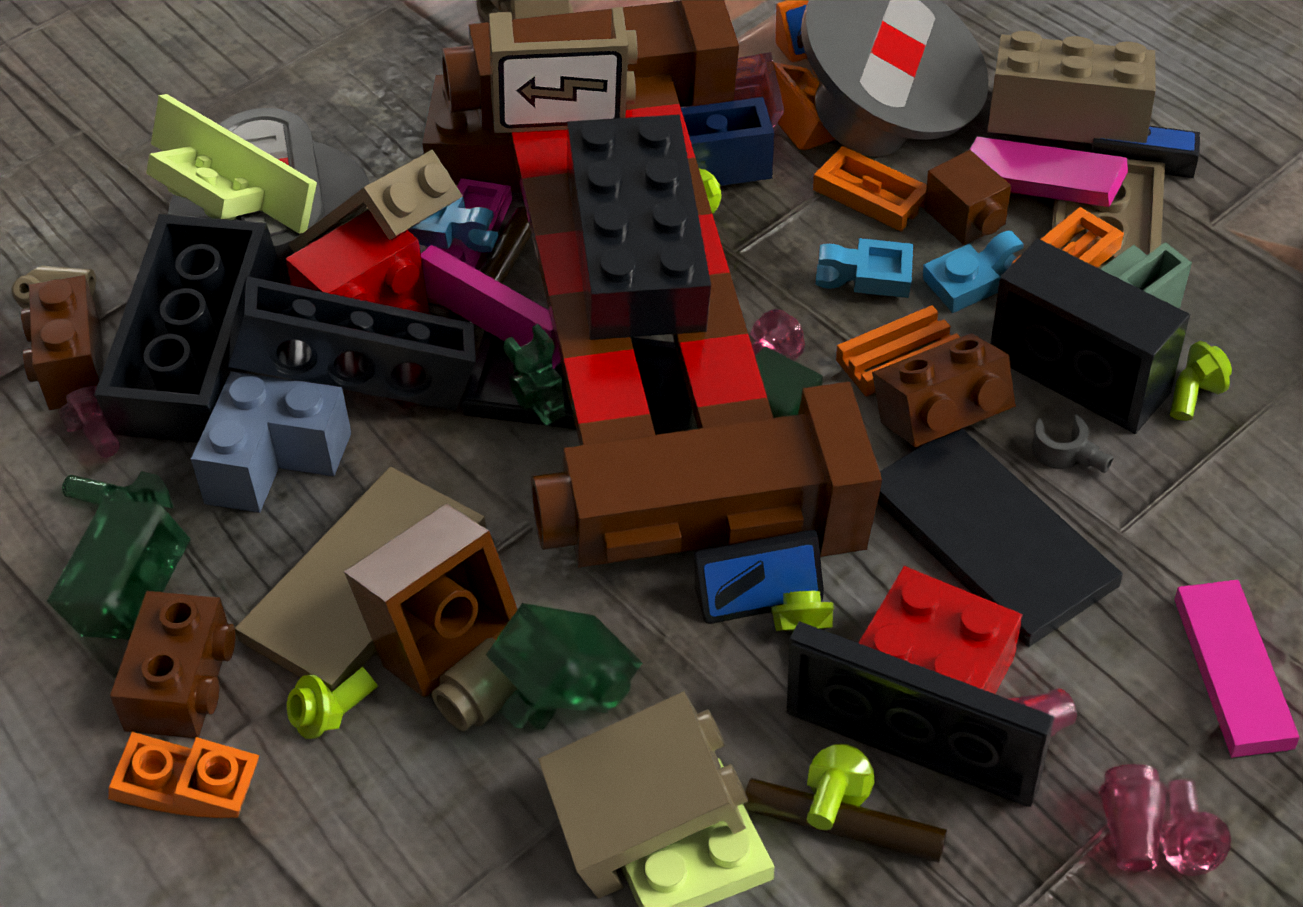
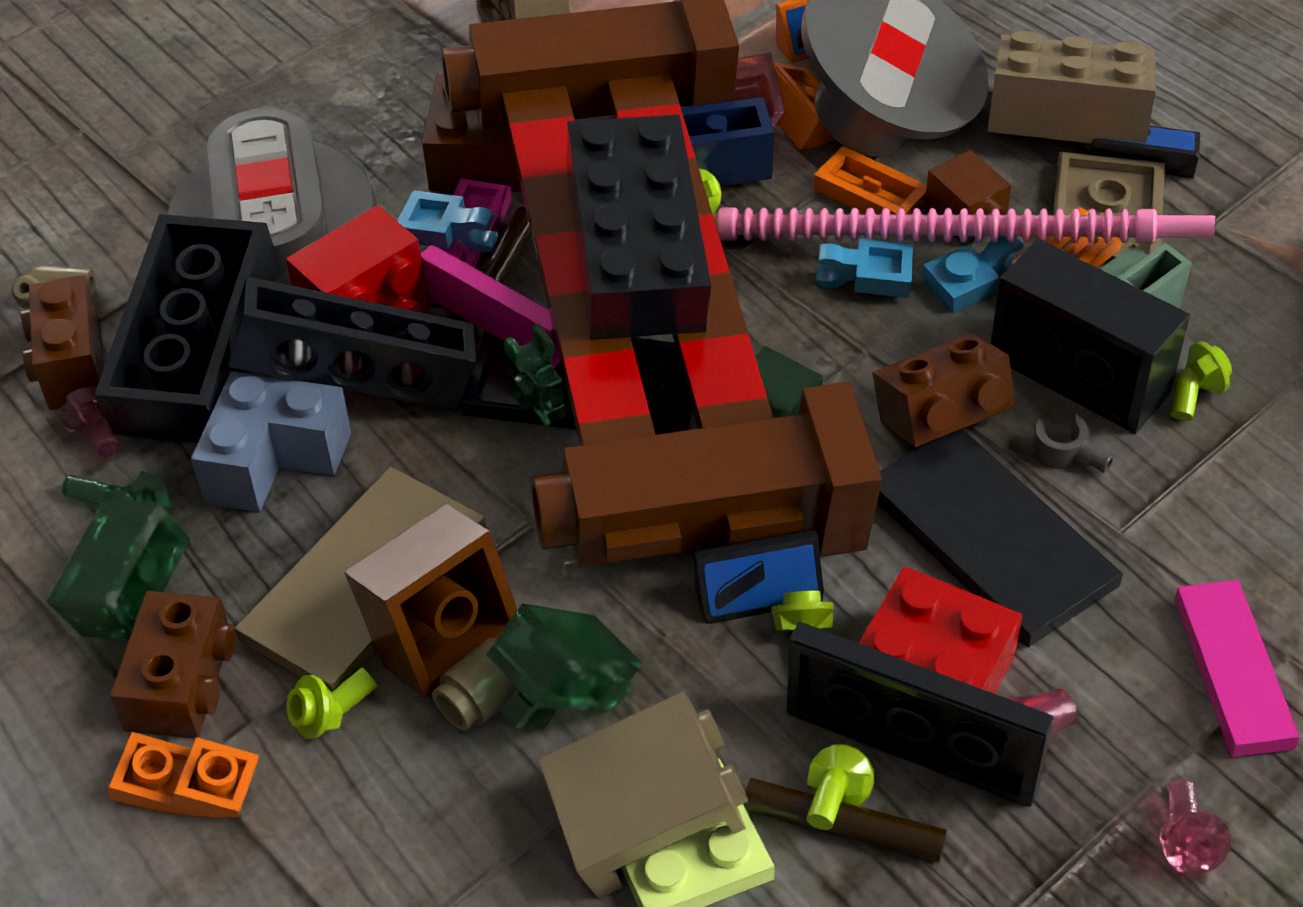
(224, 170): yellowish green bracket -> none
(394, 200): dark tan panel -> none
(559, 81): panel -> none
(780, 333): clear pink plate -> none
(891, 343): orange tile -> none
(1054, 171): dark pink tile -> none
(1134, 812): clear pink cone -> none
(1143, 226): none -> bright pink hose

